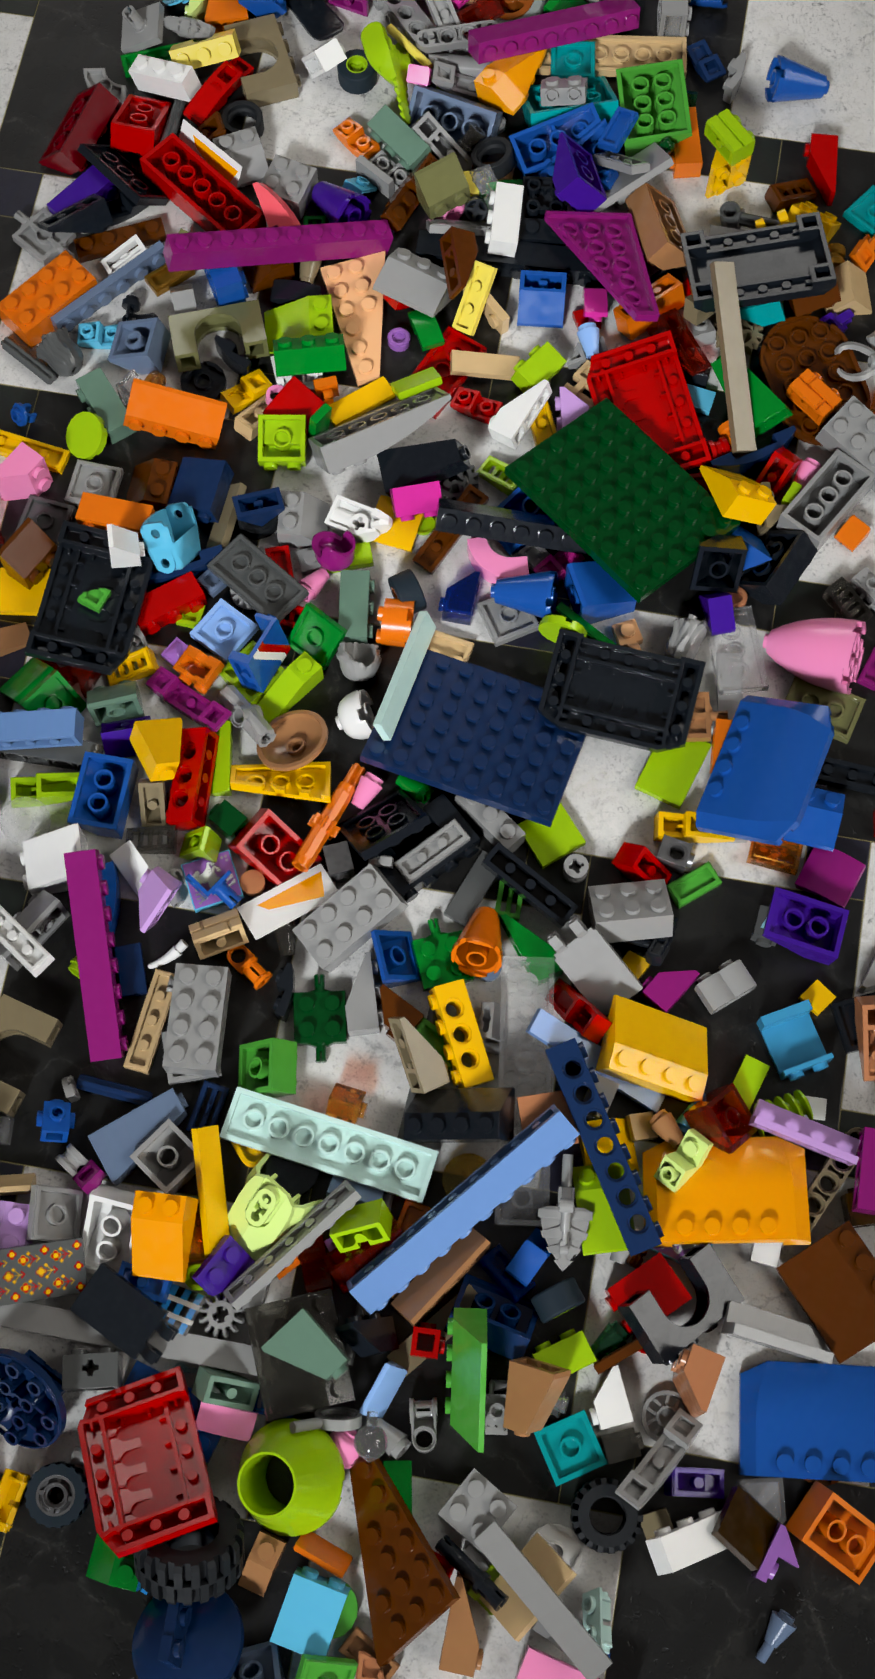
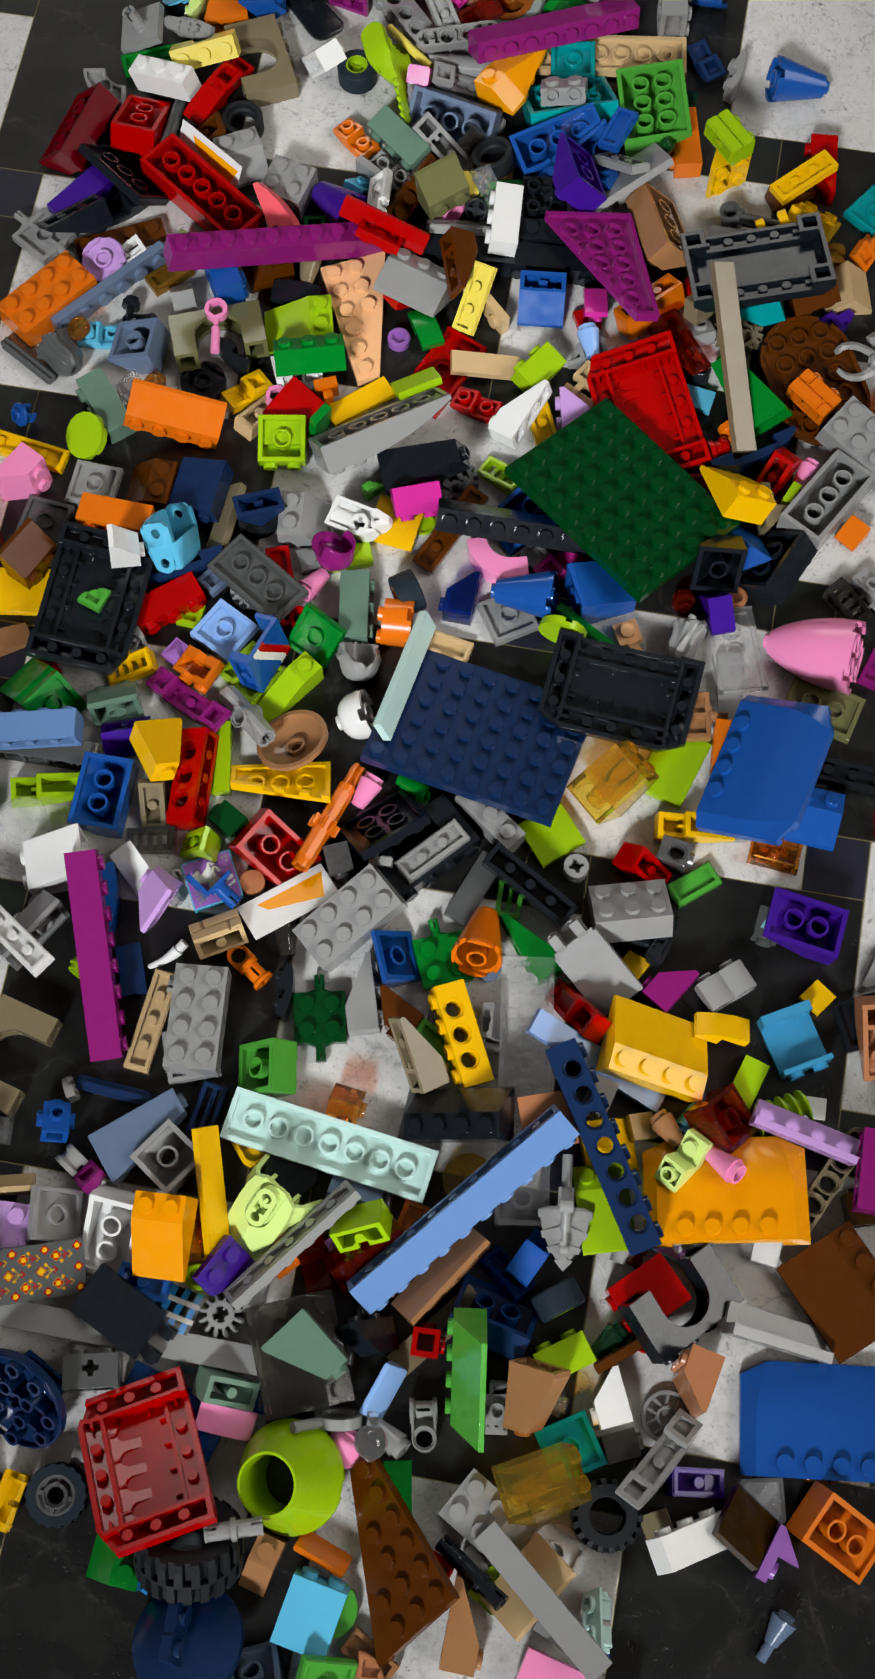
(78, 328): none -> clear orange tile
(85, 678): clear red slope -> none
(103, 257): none -> lavender tile
(216, 319): none -> bright pink piece
(233, 1529): none -> light grey pin
(372, 489): none -> bright green tile
(380, 189): none -> white hinge
(382, 228): none -> red bracket
(542, 1484): none -> clear yellow slope
(613, 782): none -> clear yellow slope
(683, 601): none -> clear red plate
(719, 1026): none -> yellow slope
(726, 1165): none -> bright pink cone
(803, 177): none -> yellow plate
(830, 876): magenta slope -> none

